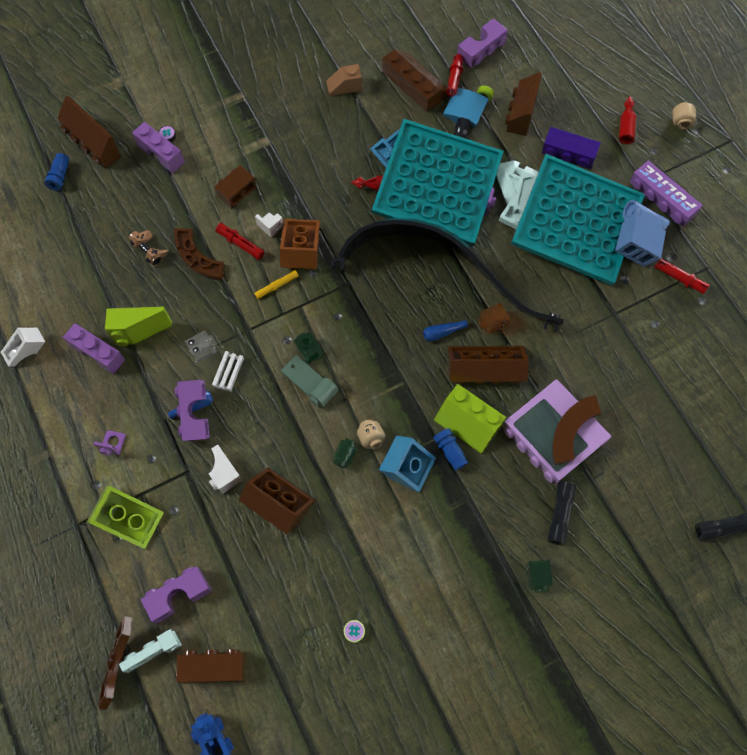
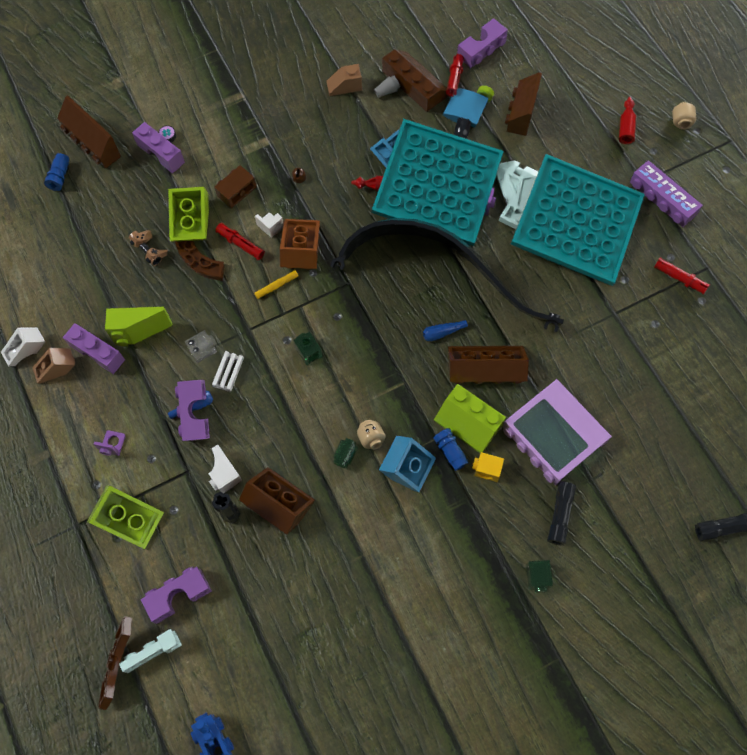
(53, 364): none -> medium nougat slope
(188, 214): none -> lime slope
(210, 667): reddish brown brick -> none
(224, 505): none -> black axle
(302, 175): none -> reddish brown hinge
(310, 382): sand green door -> none
(354, 631): tile -> none
(387, 87): none -> light grey cone
(488, 466): none -> yellow brick
(493, 318): clear orange brick -> none
(568, 426): reddish brown tile -> none
(570, 147): dark purple brick -> none
(641, 234): medium blue piece -> none

